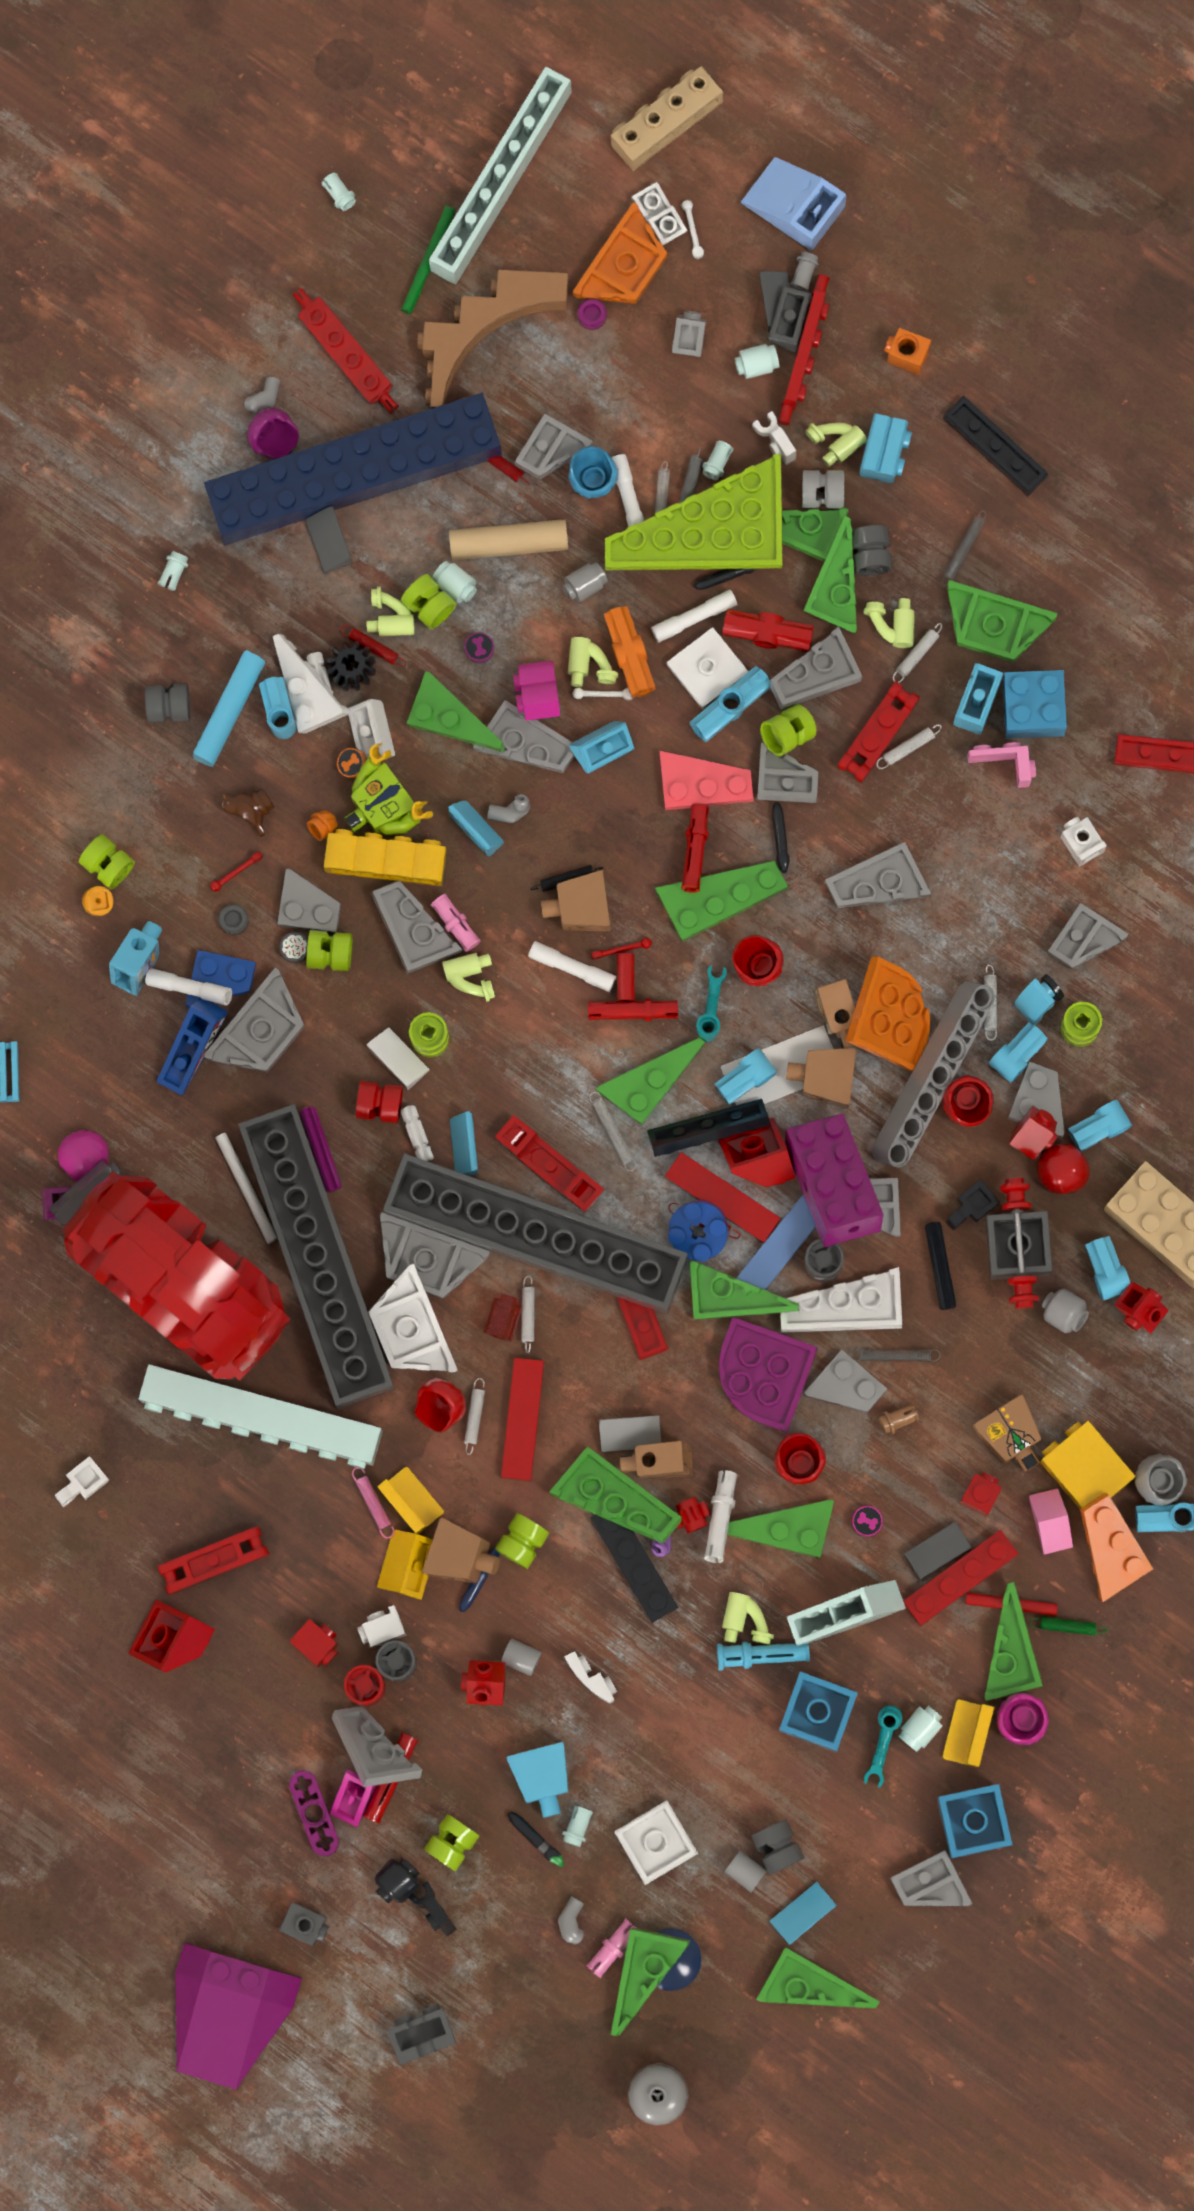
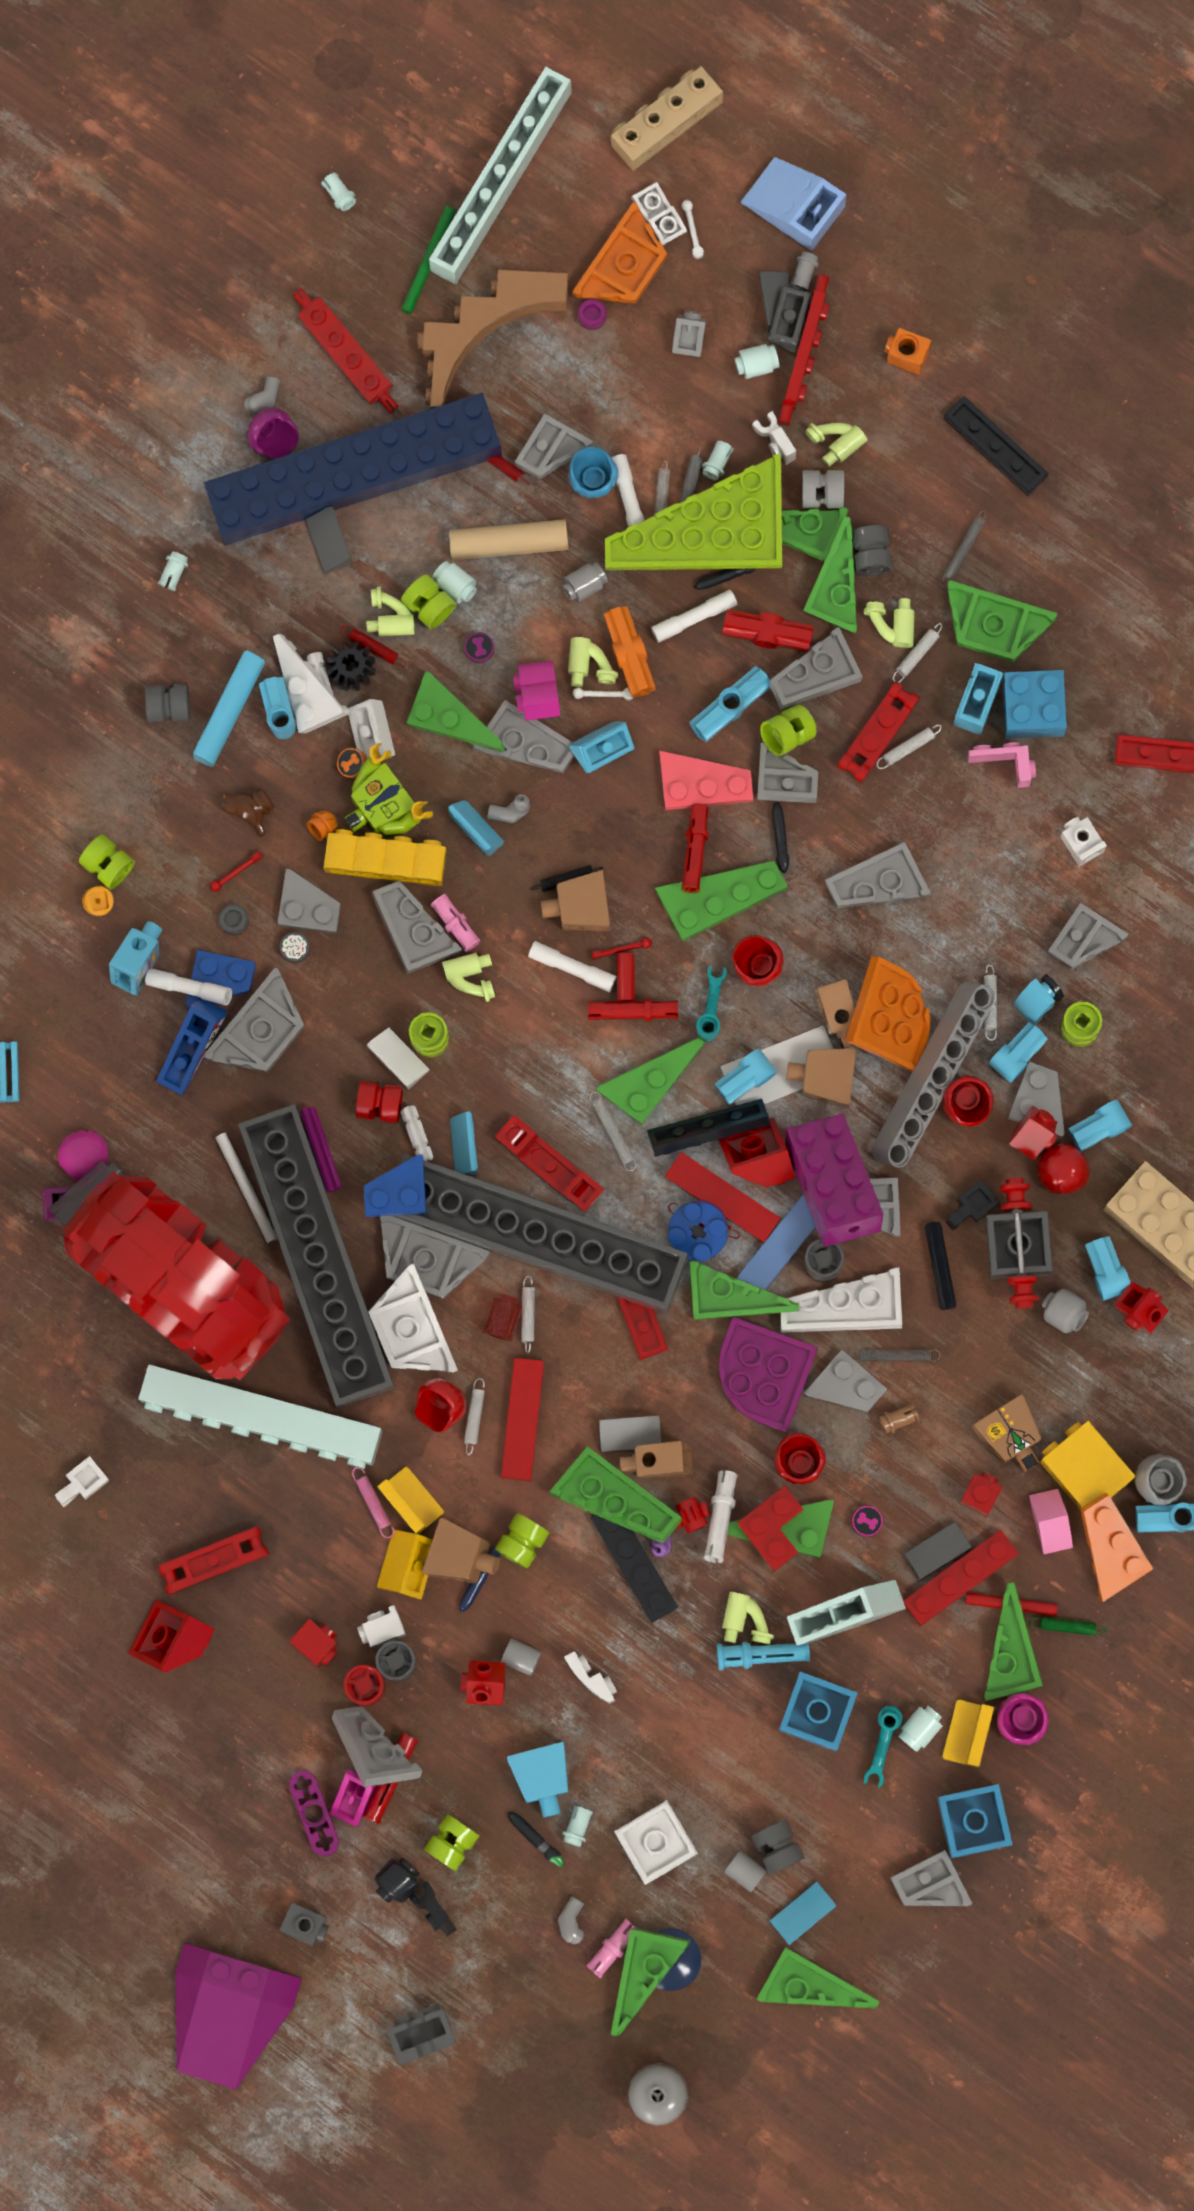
(340, 950): lime wheel -> none
(397, 1191): none -> blue wing
(707, 668): white plate -> none
(765, 1524): none -> red plate
(884, 449): medium azure brick -> none

